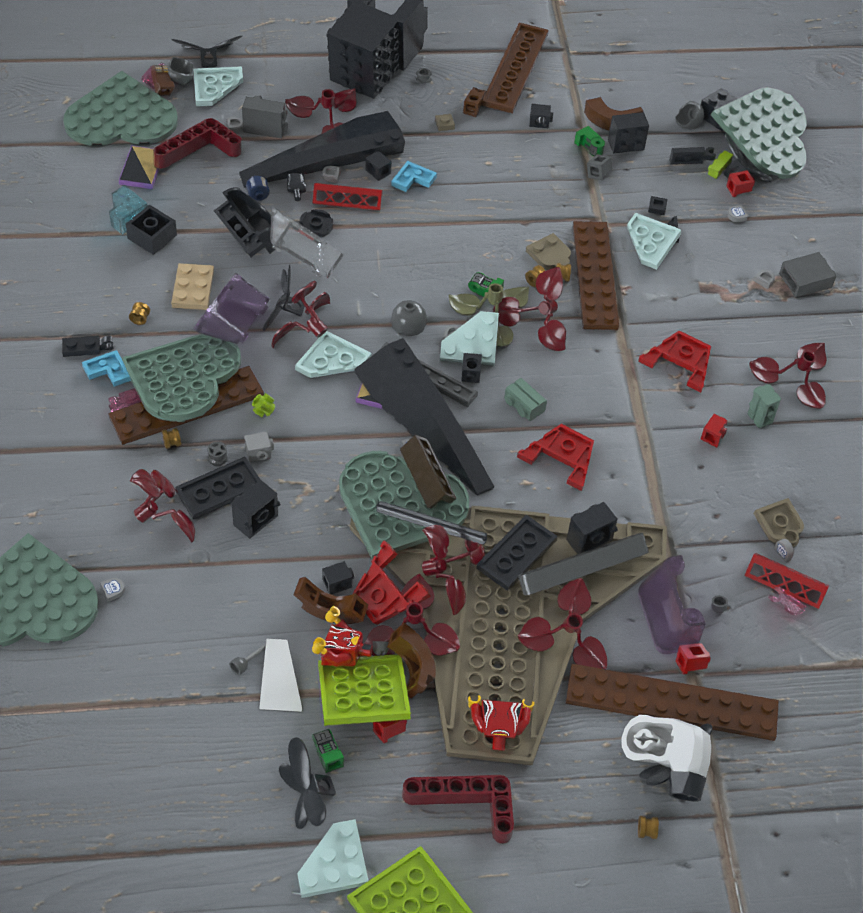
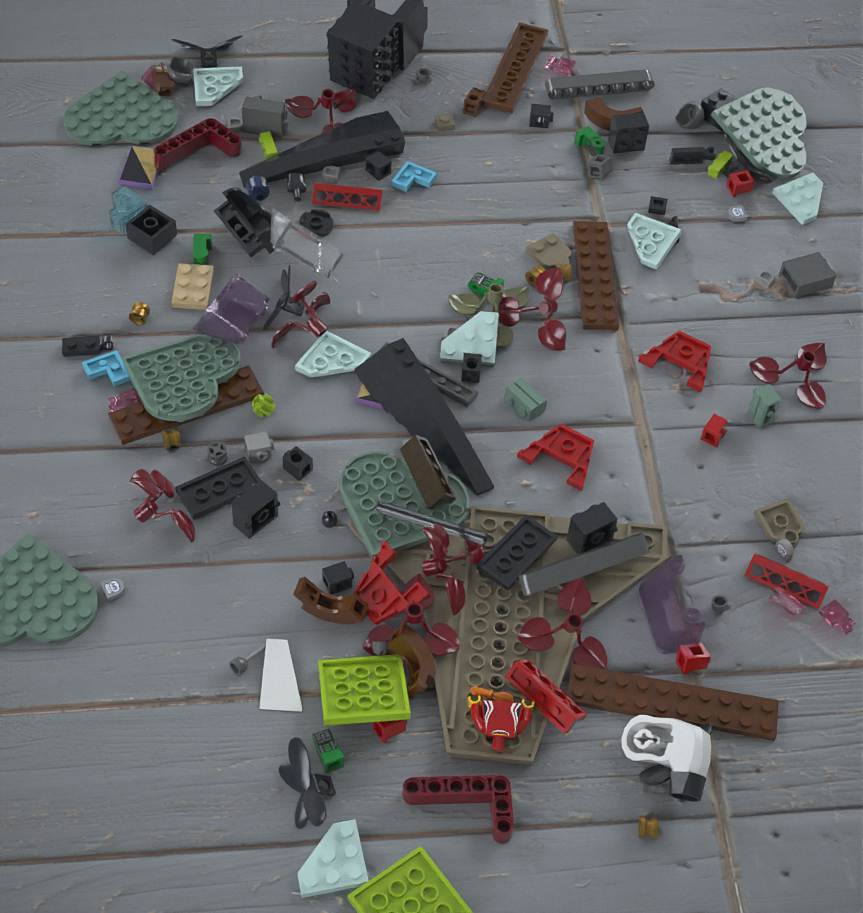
(201, 245): none -> green leg
(267, 144): none -> lime piece
(297, 463): none -> black brick
(326, 521): none -> black hinge
(342, 643): red torso -> none
(409, 318): dark grey cylinder -> none
(501, 696): none -> orange piece
(545, 695): none -> red fence
(562, 65): none -> clear pink plate
(599, 84): none -> dark grey beam
(801, 197): none -> light aqua plate
(837, 615): none -> clear pink plate

